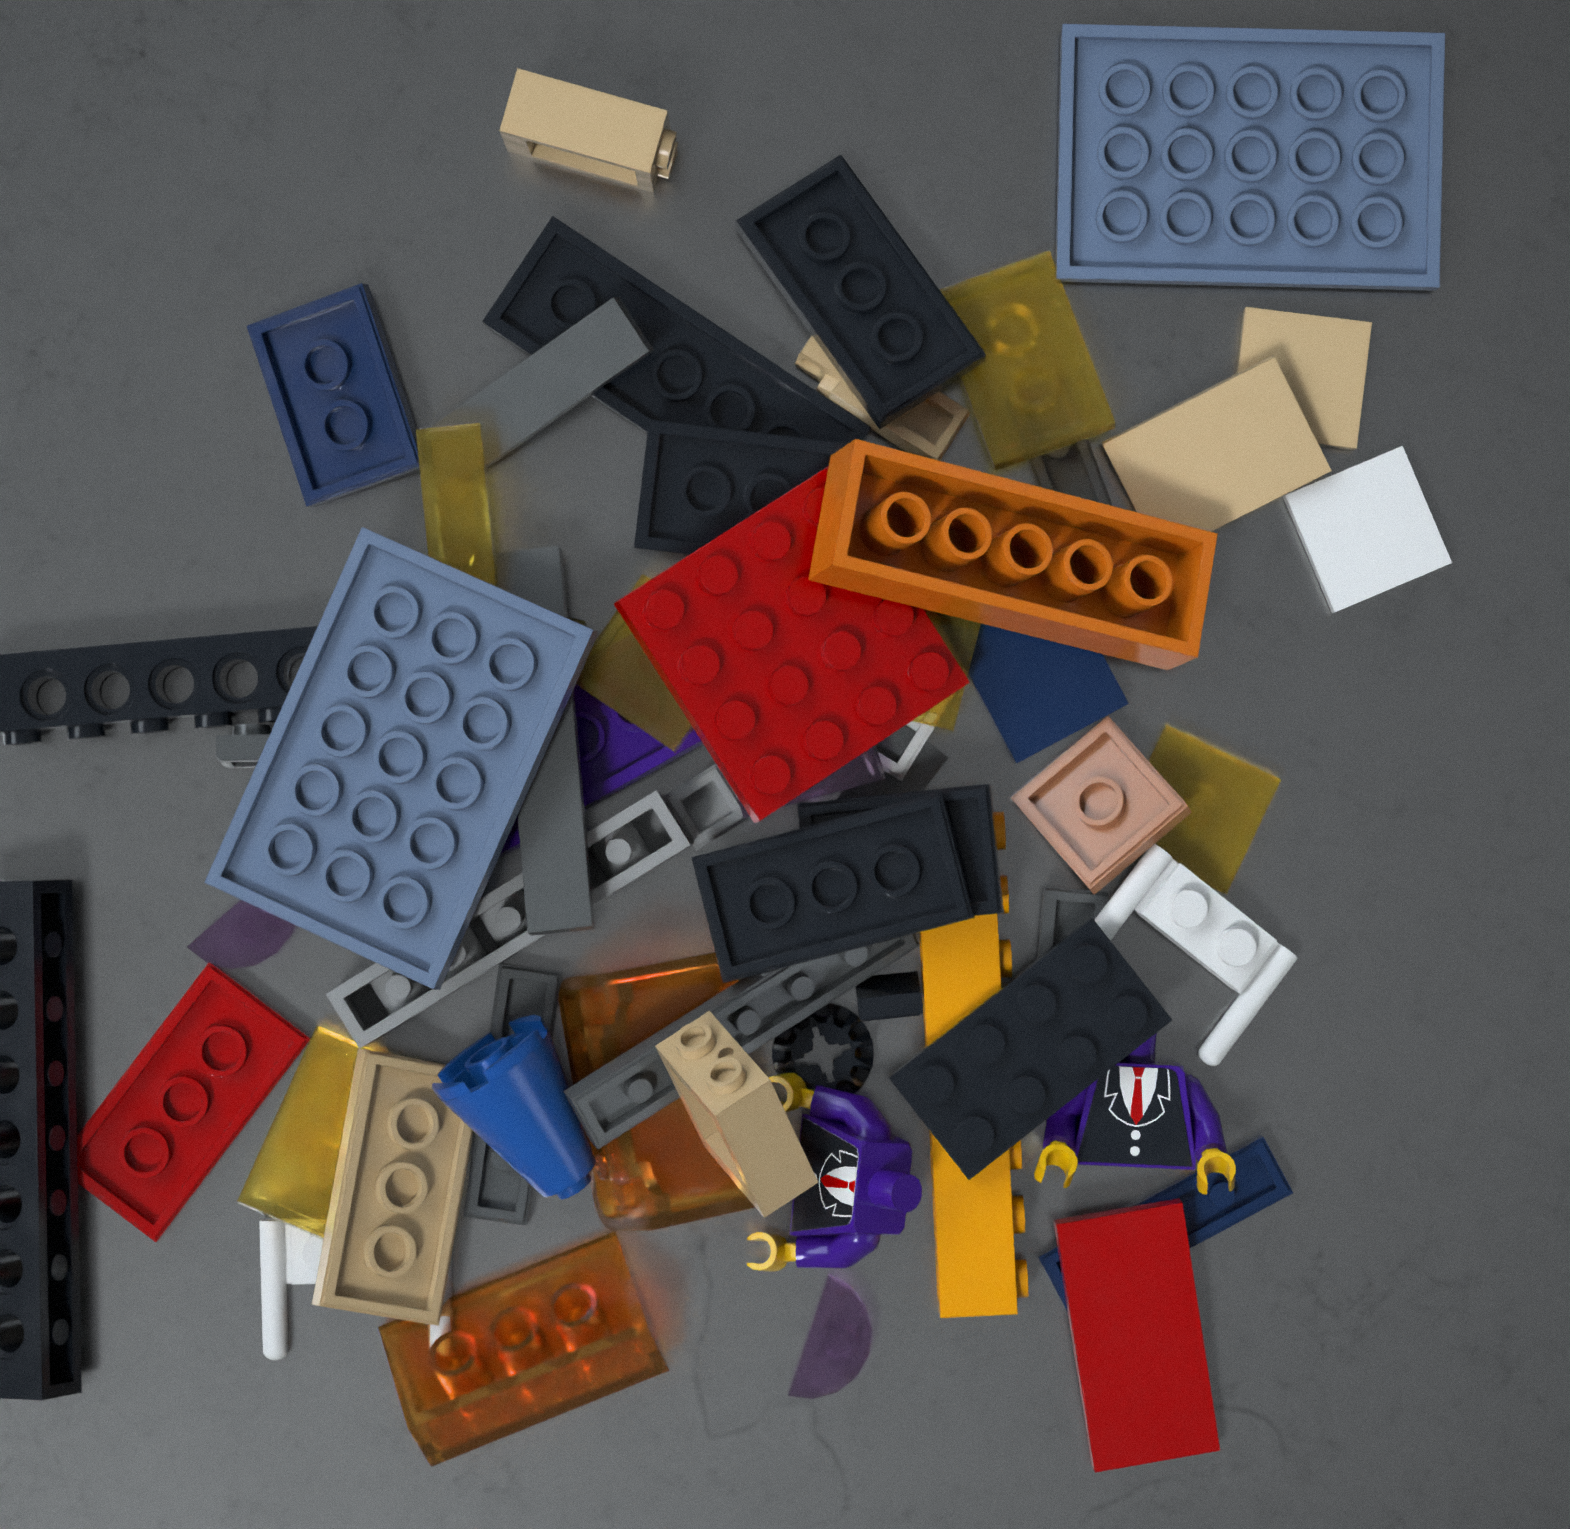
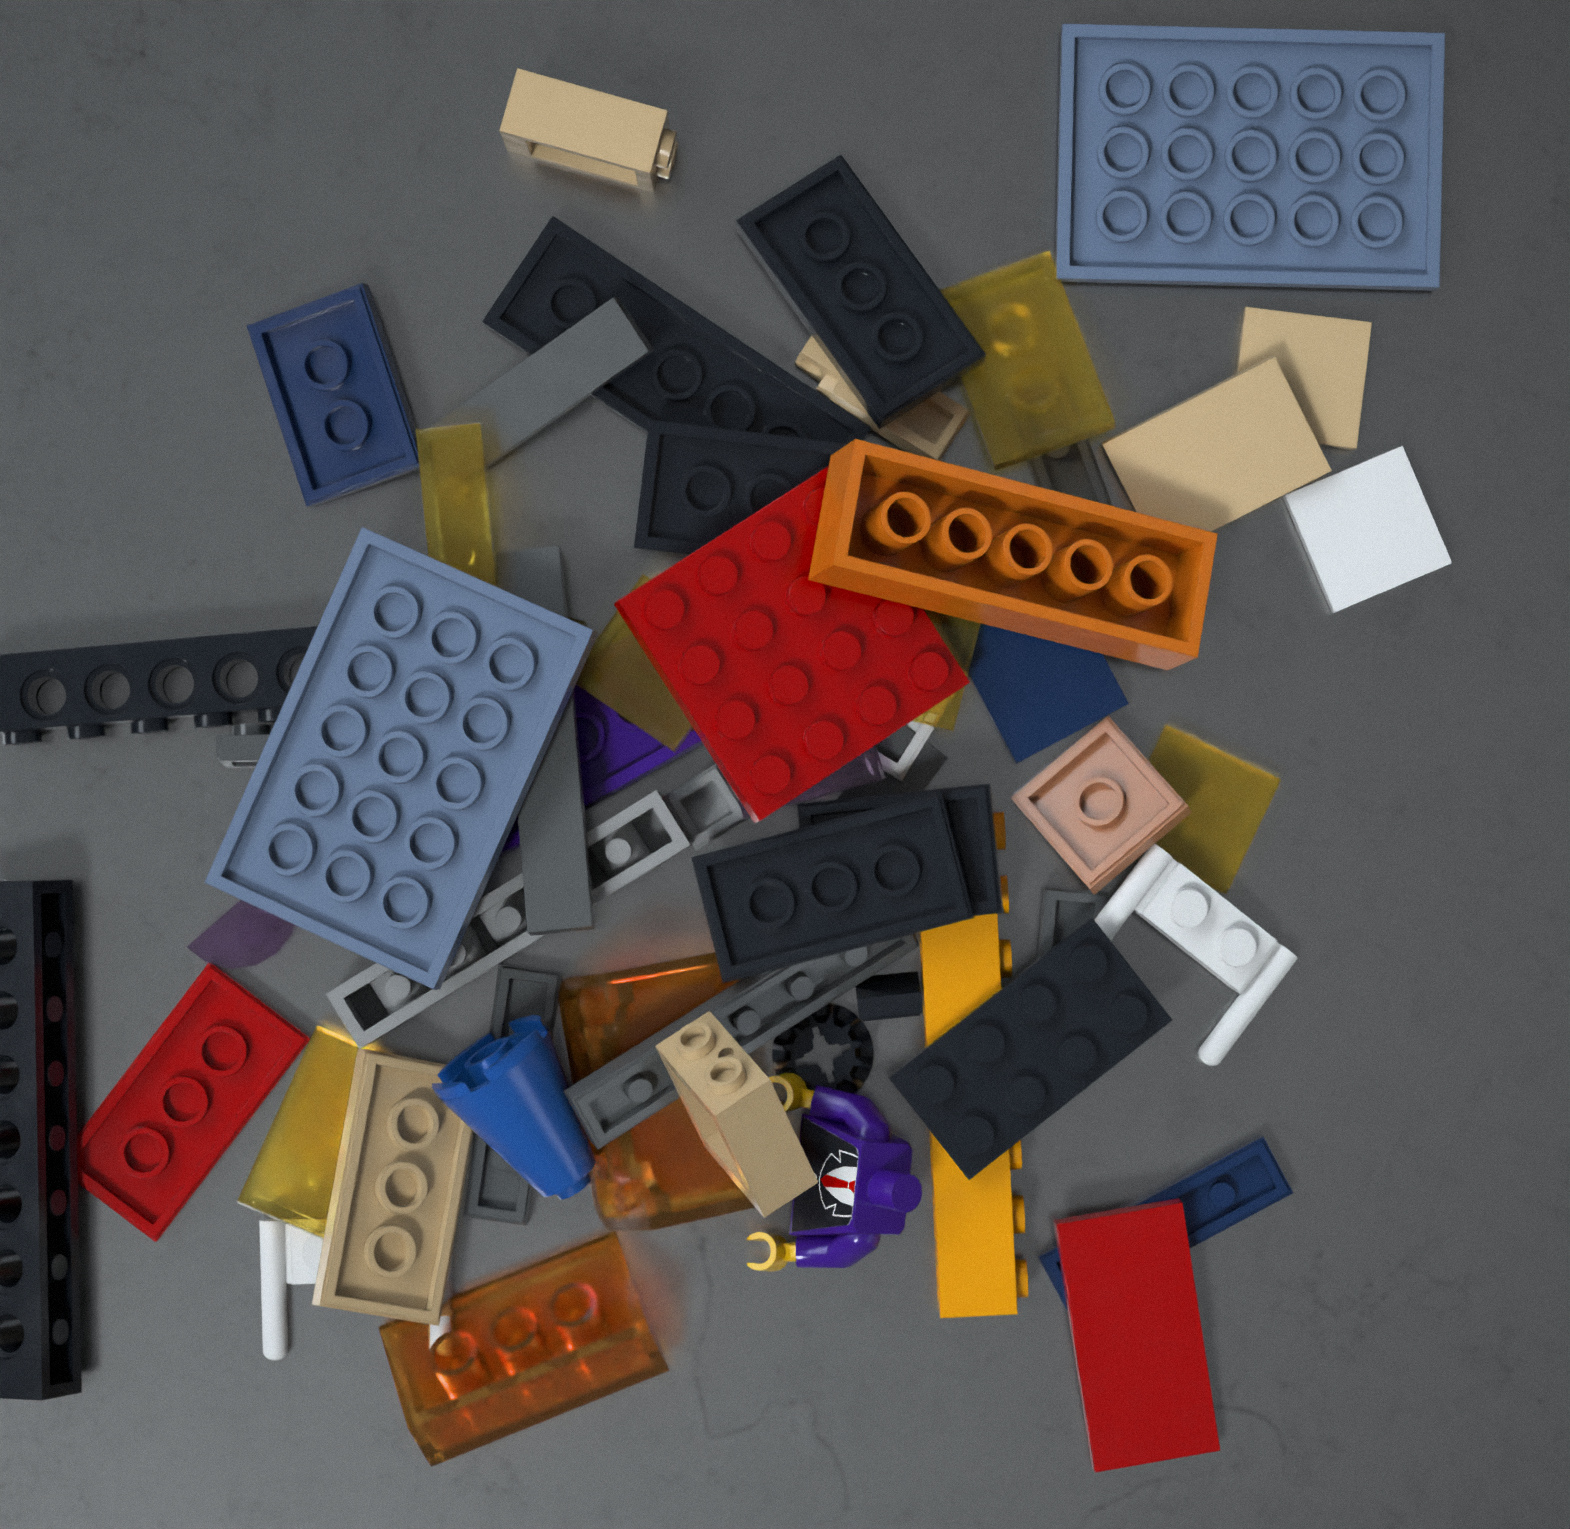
(835, 1342): clear purple plate -> none
(1139, 1118): torso -> none

